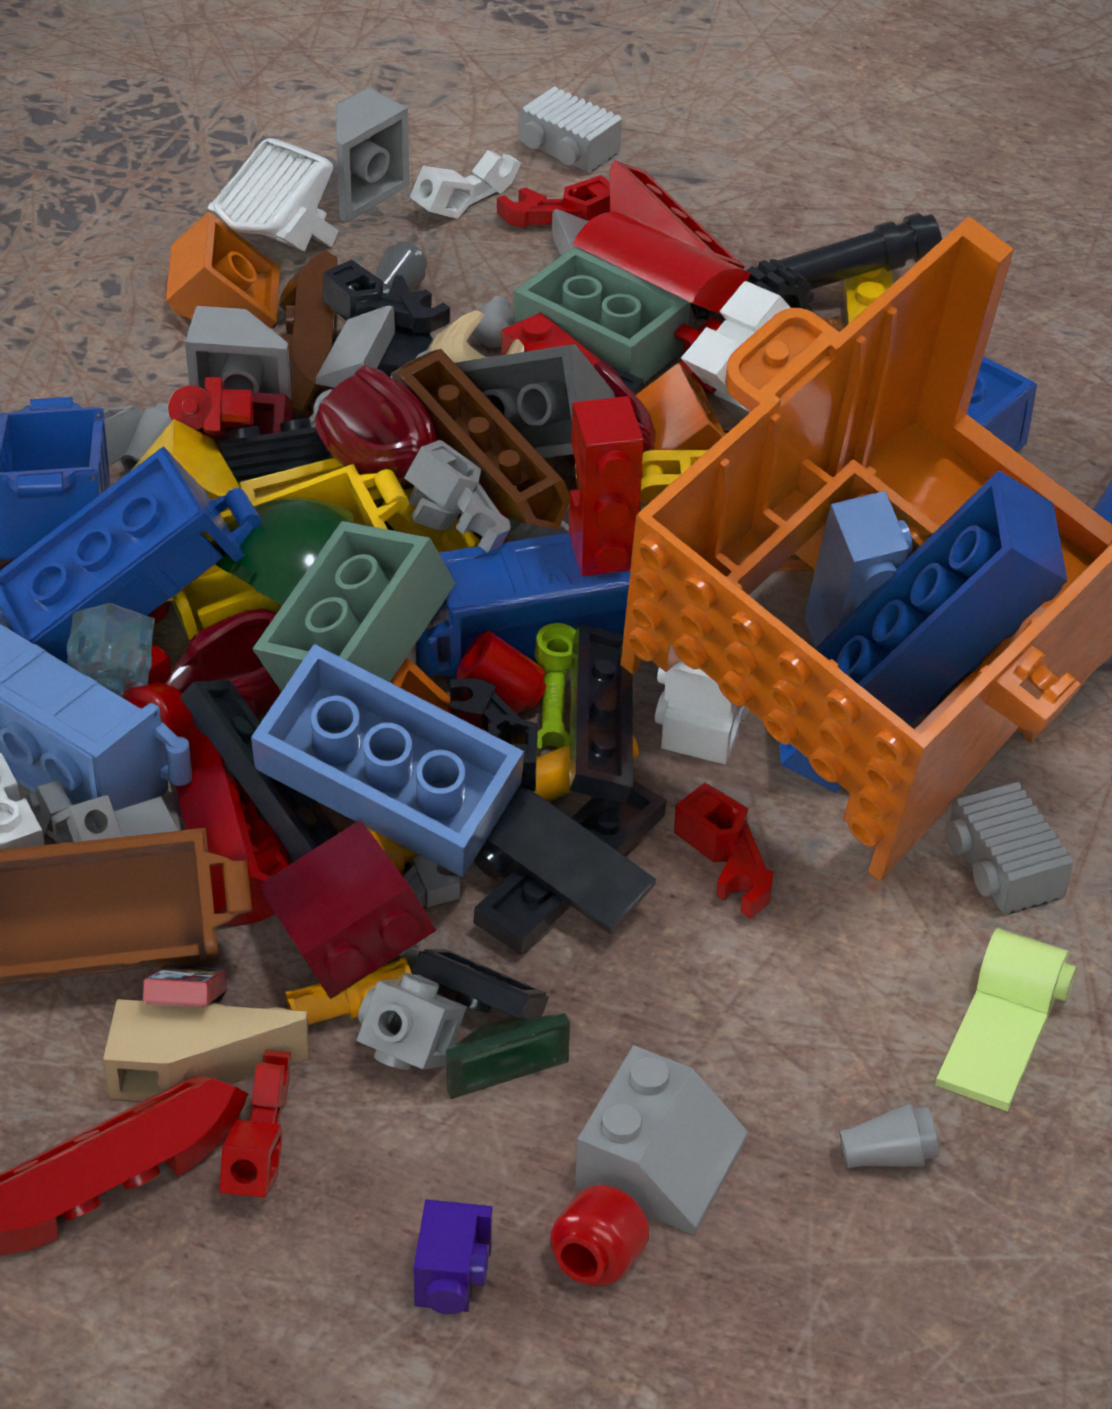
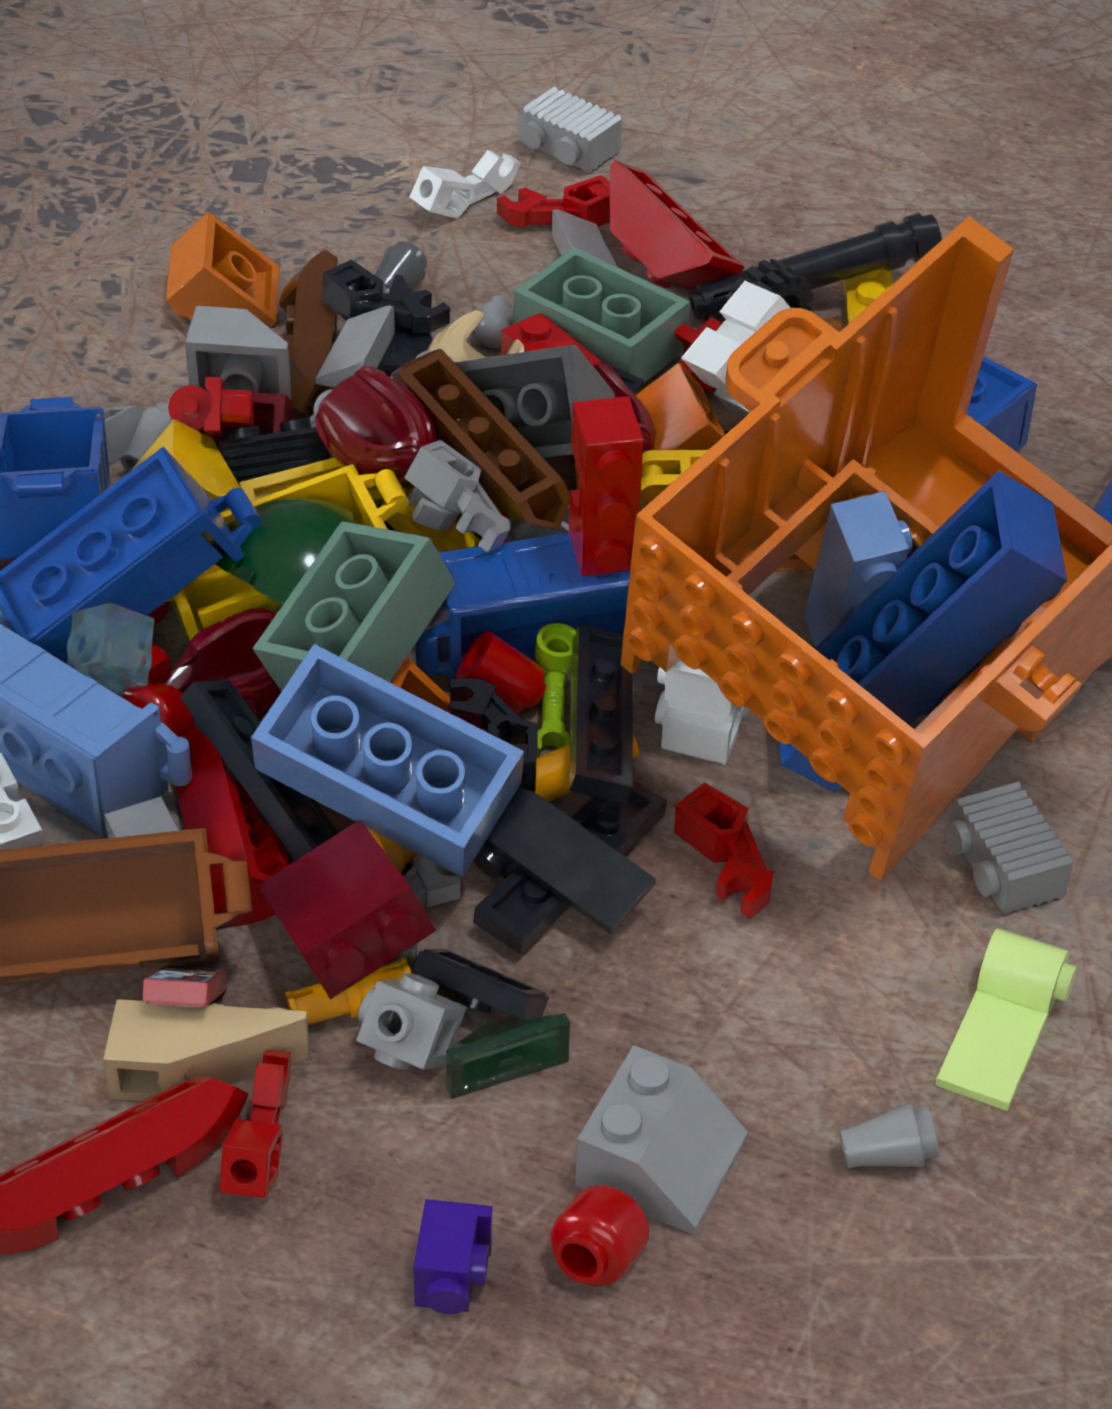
(72, 822): light grey piece -> none
(278, 196): white piece -> none
(370, 151): light grey slope -> none
(661, 259): red brick -> none

